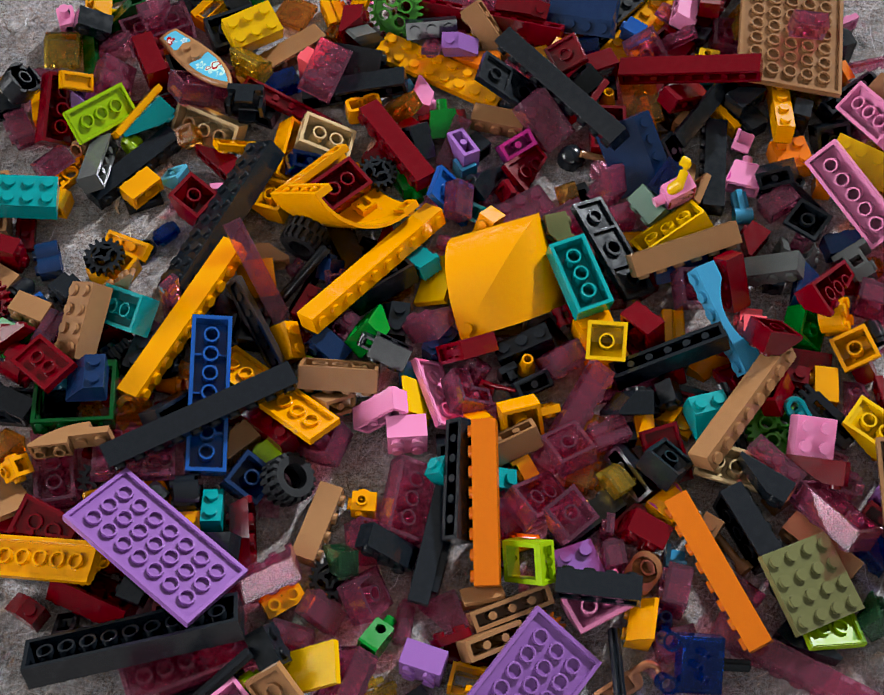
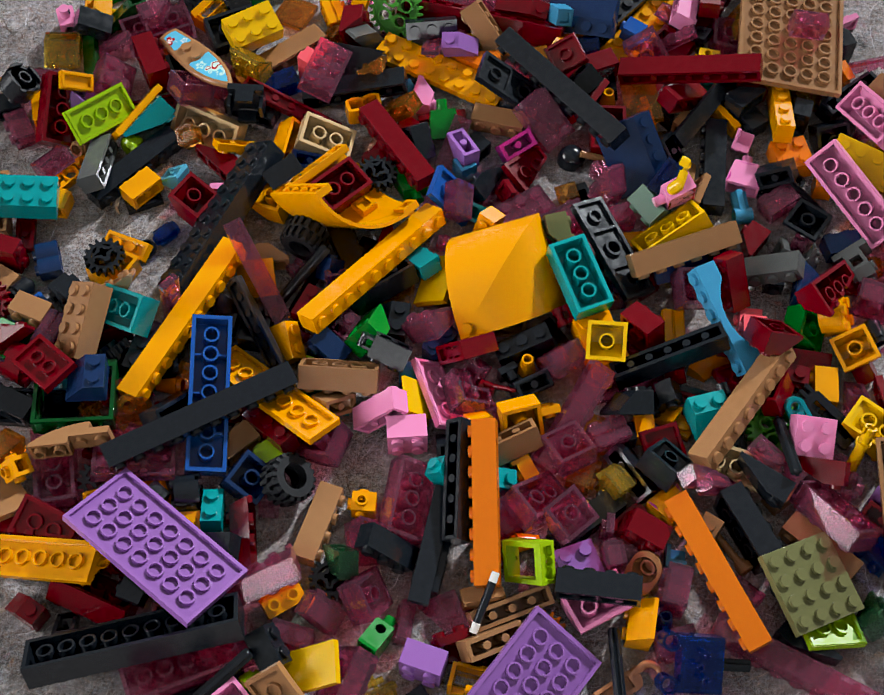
(282, 171): none -> black hinge
(373, 67): none -> clear orange plate
(484, 602): none -> black bar
(560, 14): none -> dark azure panel
(703, 479): none -> clear pink slope
(787, 446): none -> black axle
(862, 443): none -> yellow pin

